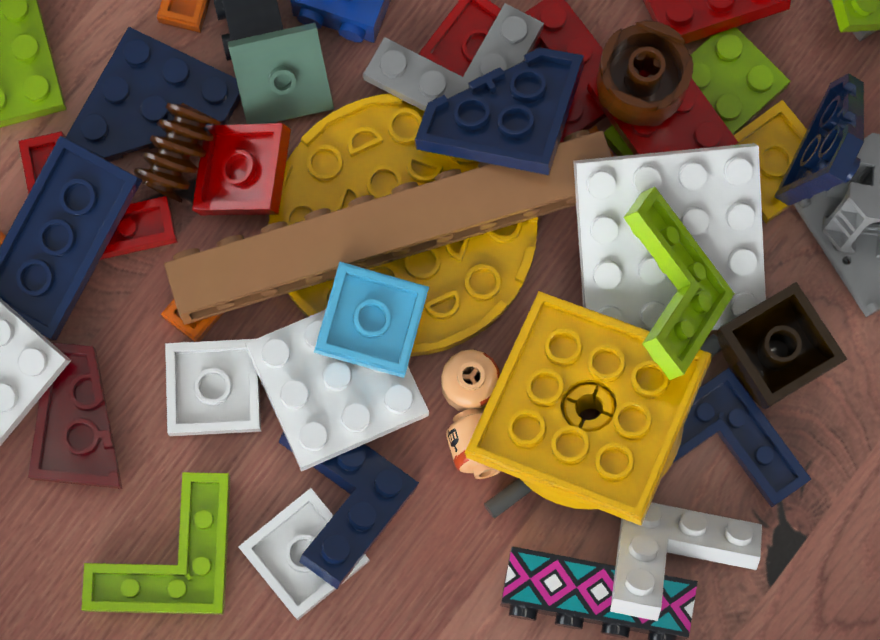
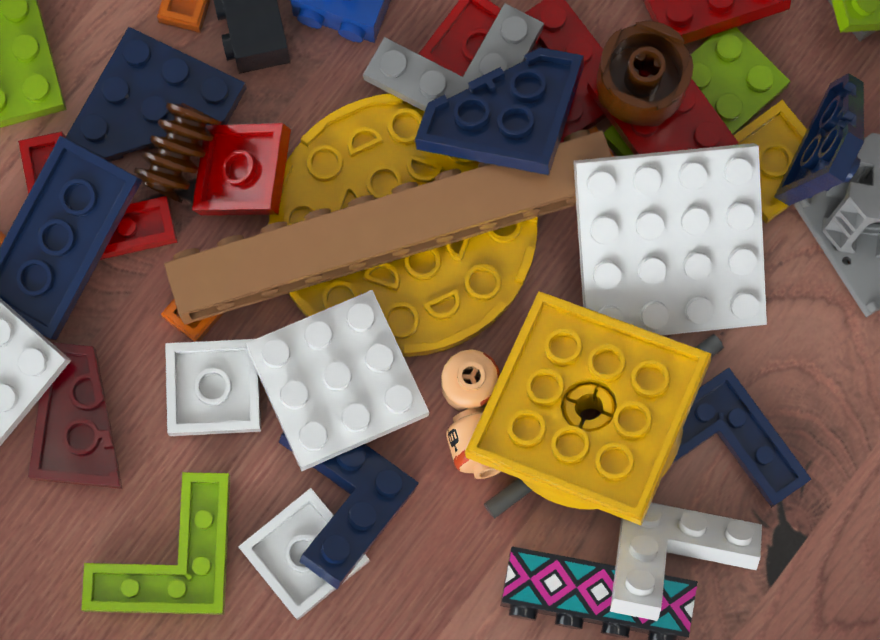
(281, 75): sand green plate -> none
(371, 319): medium azure plate -> none
(700, 287): lime plate -> none
(779, 346): dark brown brick -> none

